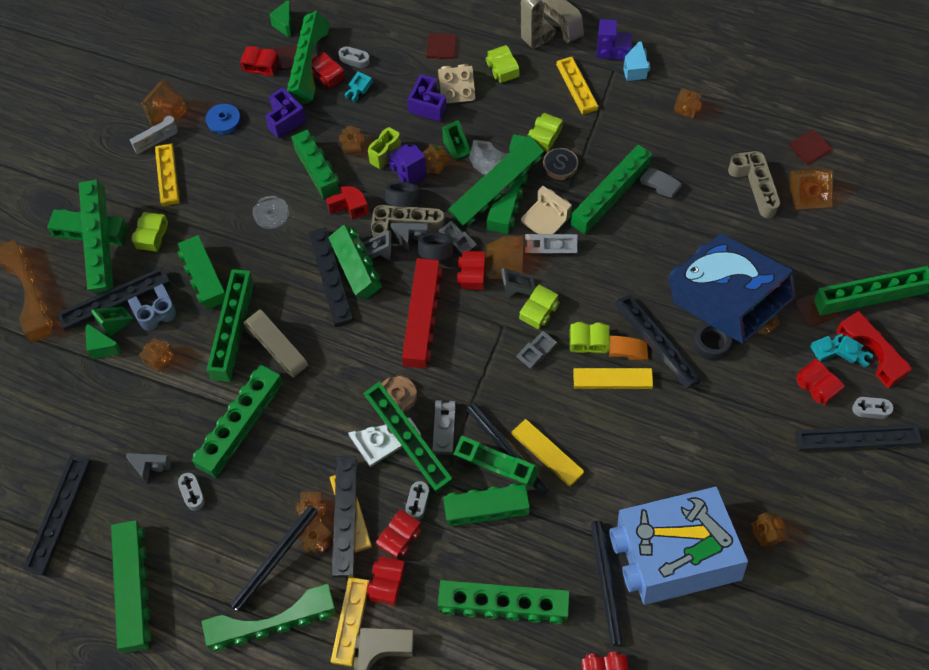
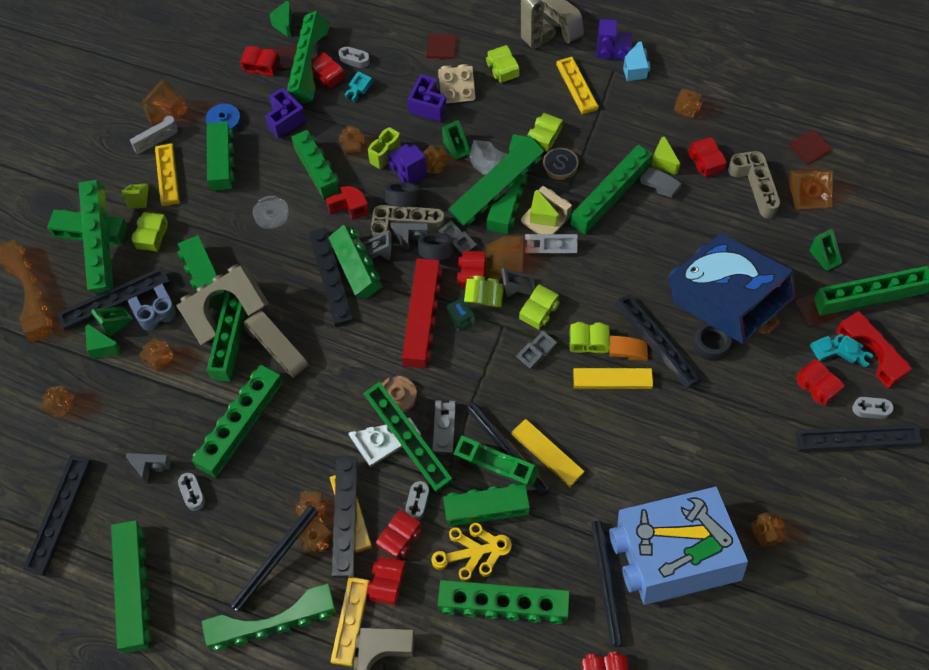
(57, 401): none -> clear orange brick
(135, 195): none -> lime slope
(196, 307): none -> dark tan arch
(220, 156): none -> green brick
(460, 315): none -> clear green brick
(474, 551): none -> yellow plant
(484, 292): none -> lime brick
(542, 211): none -> lime slope
(665, 158): none -> lime slope
(707, 157): none -> red brick
(826, 250): none -> green slope

